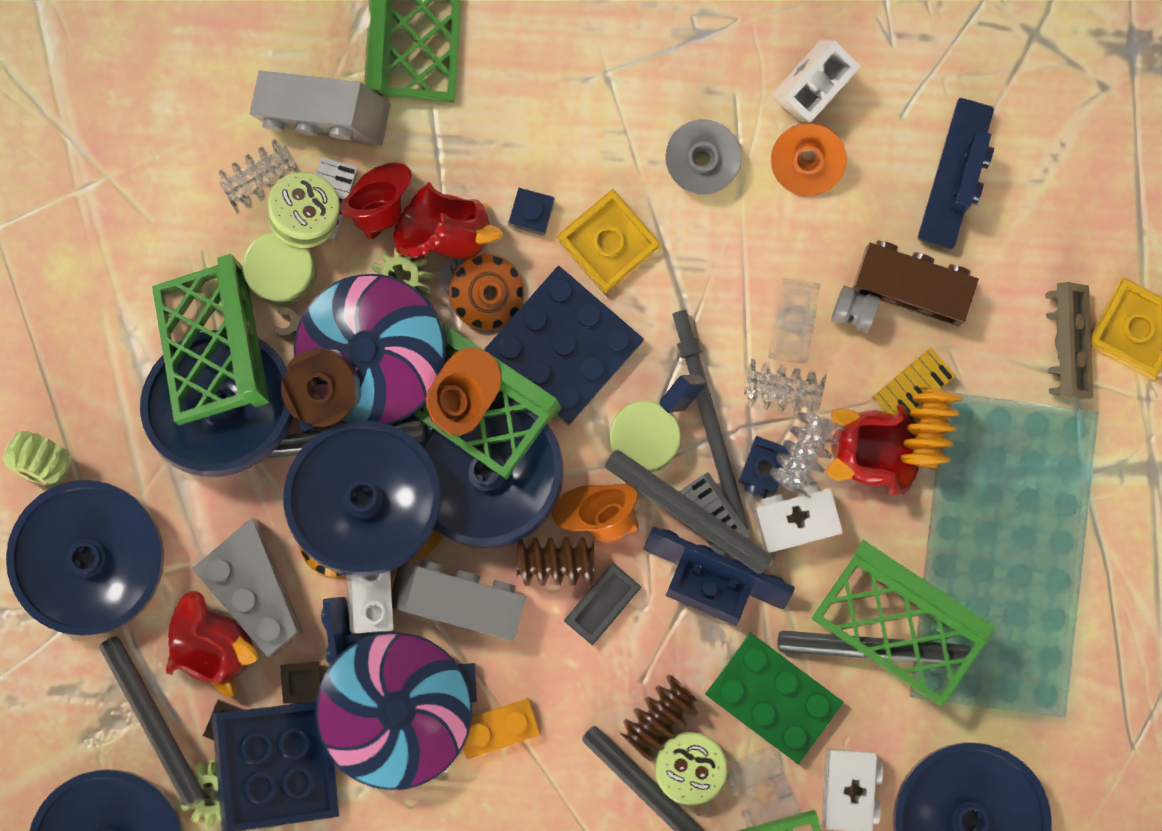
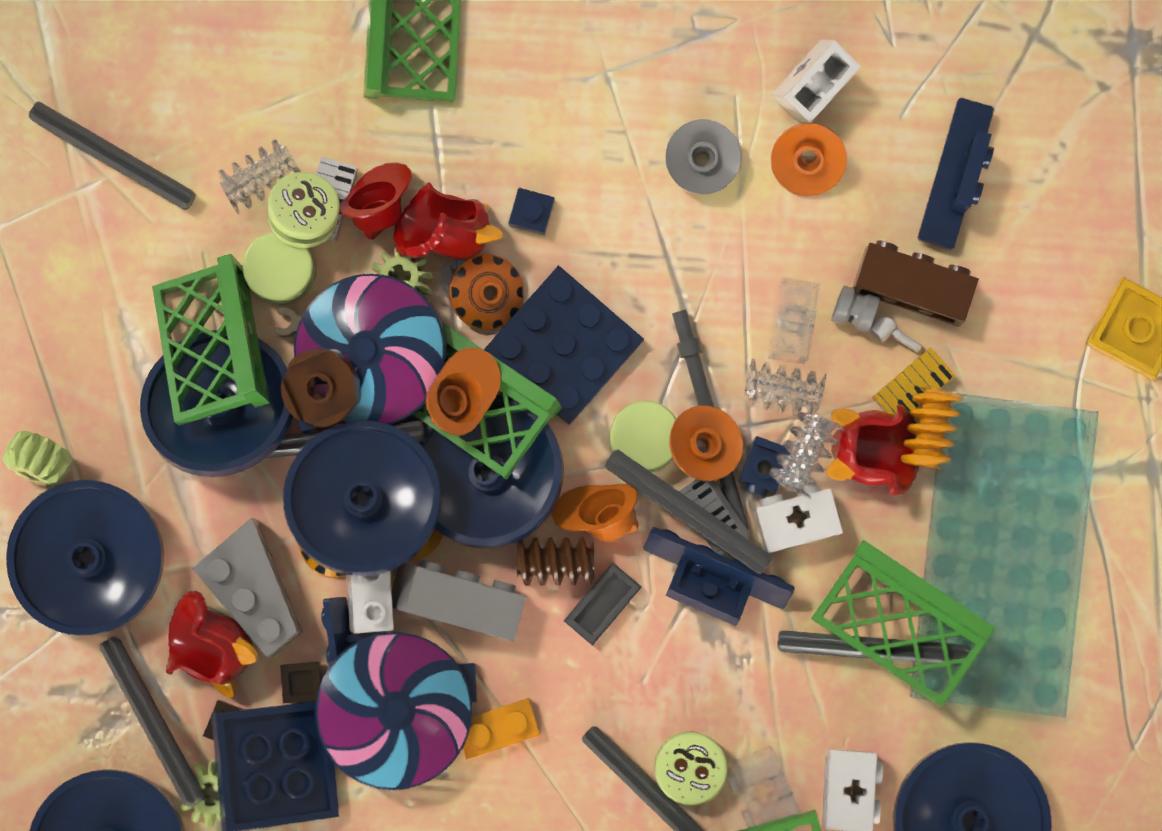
(112, 155): none -> dark grey axle
(320, 107): light grey wedge -> none
(608, 241): yellow tile -> none
(660, 718): reddish brown piece -> none
(682, 392): dark blue tile -> none
(718, 433): none -> orange dish
(774, 698): green plate -> none
(885, 326): none -> white hand
(1072, 341): dark tan plate -> none

